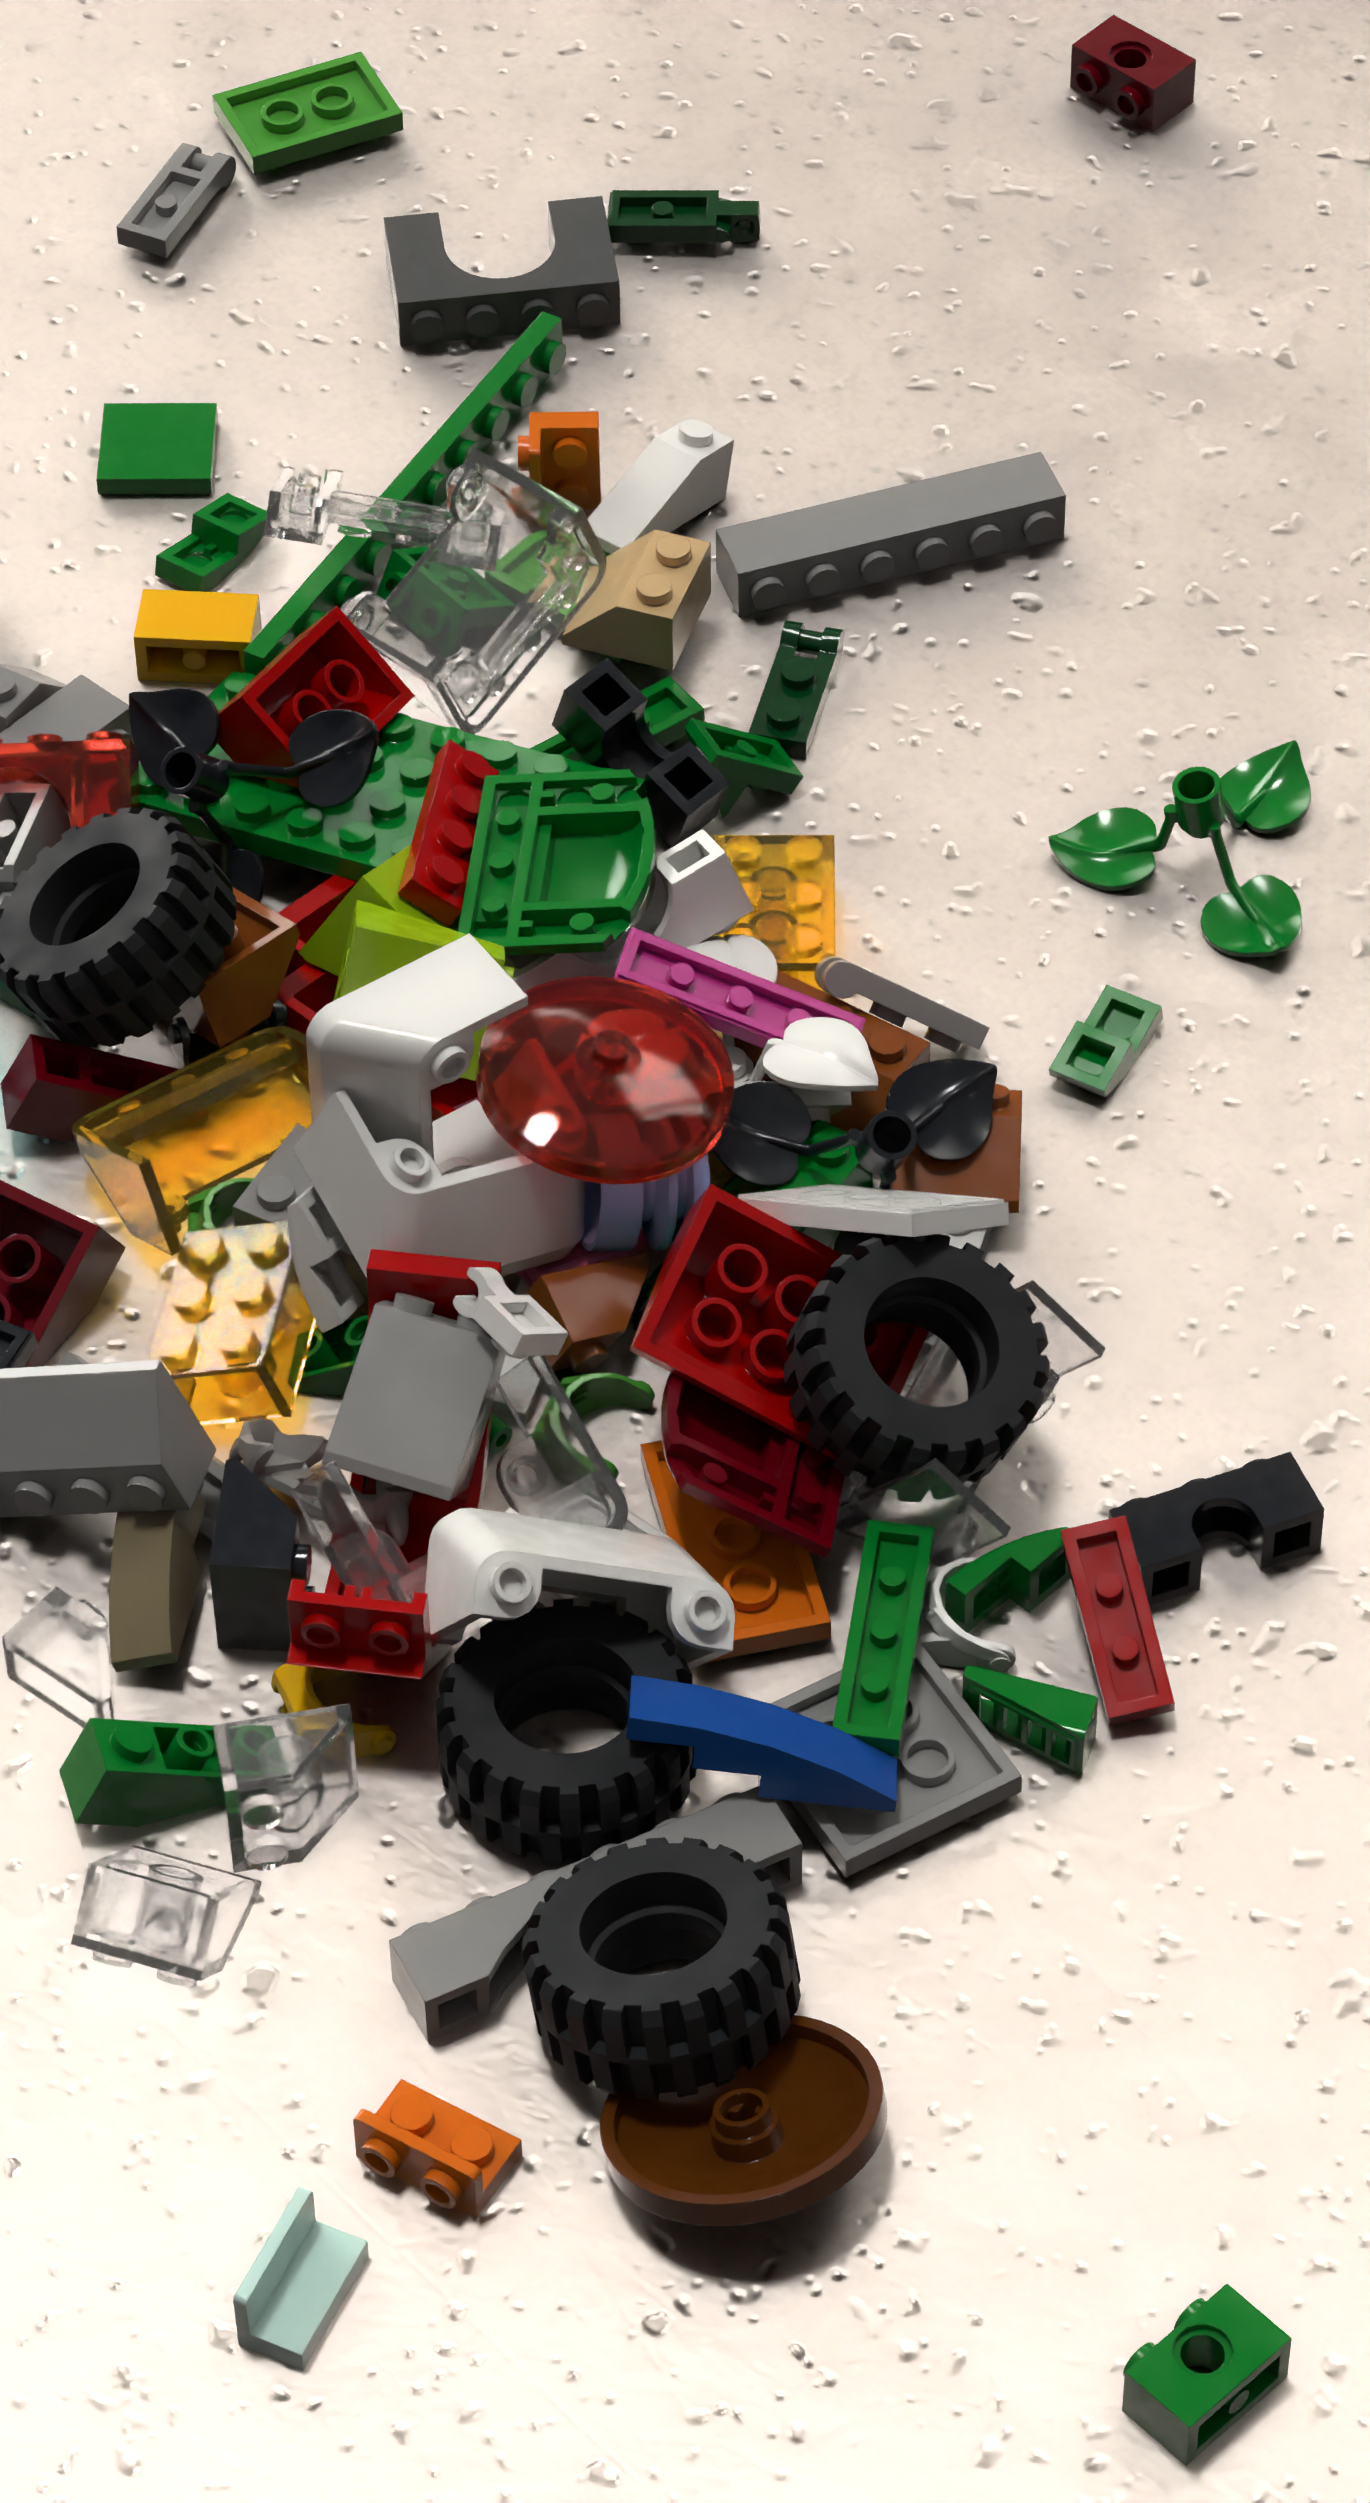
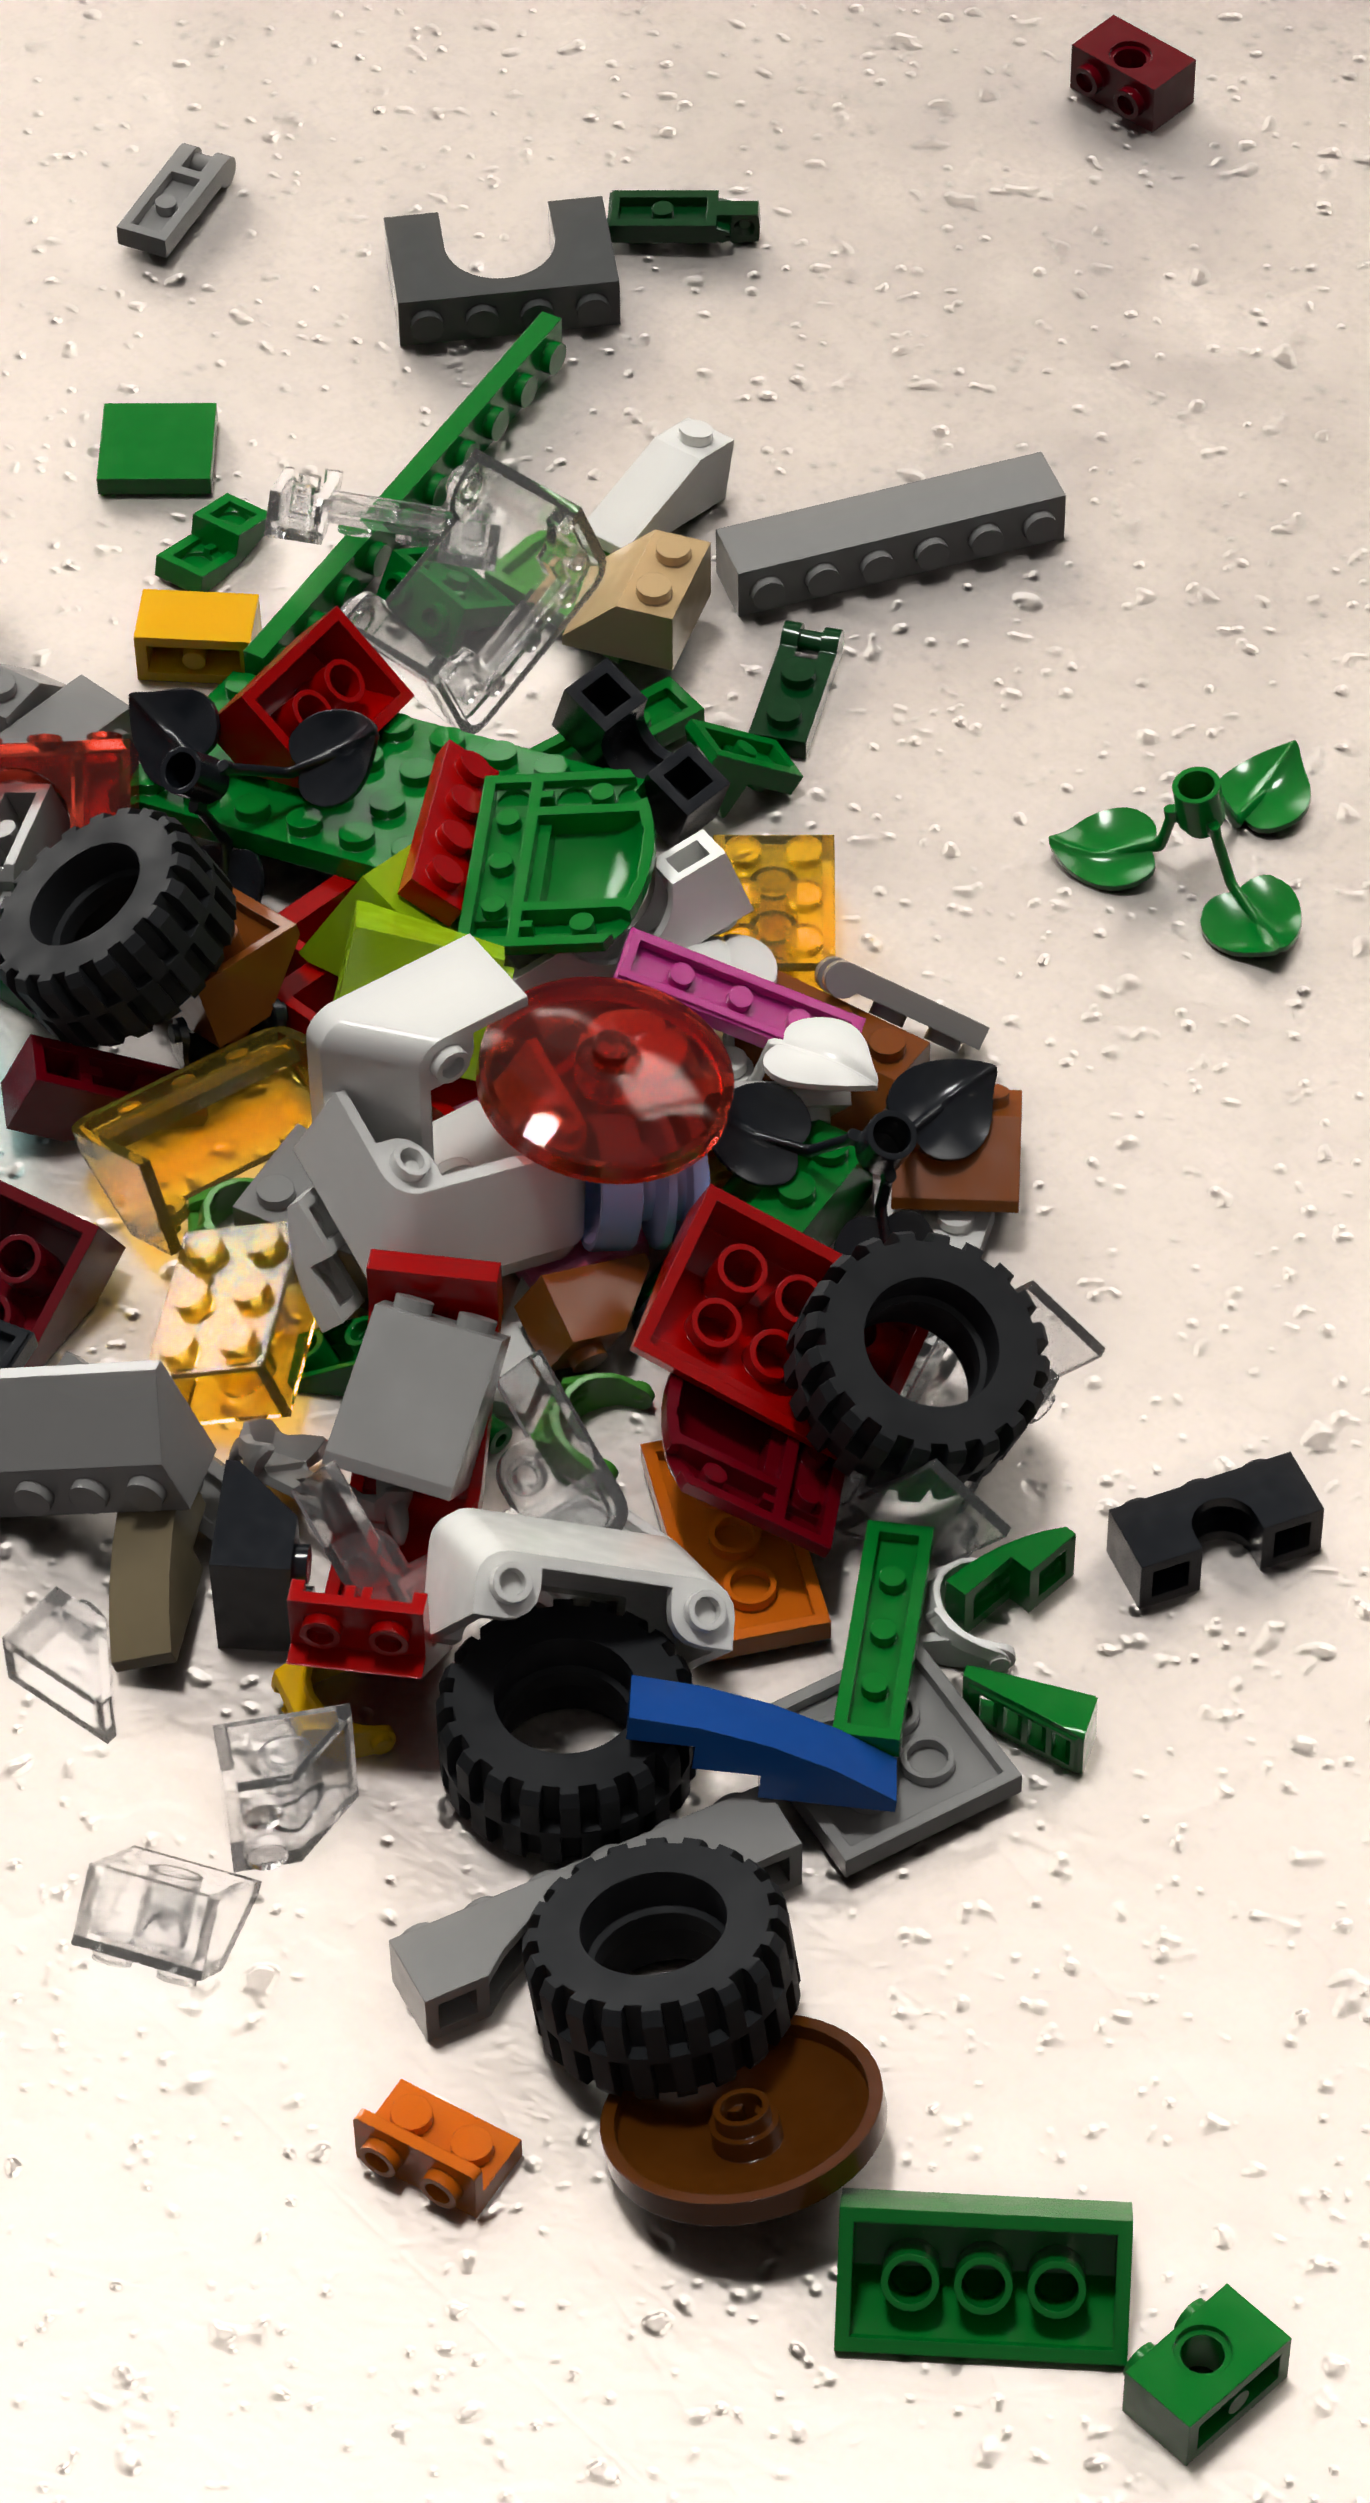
(140, 1772): green slope -> none
(296, 2284): light aqua panel -> none
(307, 112): bright green plate -> none
(513, 1321): white plate -> none
(564, 455): orange bracket -> none
(879, 1210): white tile -> none
(983, 2276): none -> green slope
(1108, 1042): green slope -> none
(1117, 1620): red plate -> none

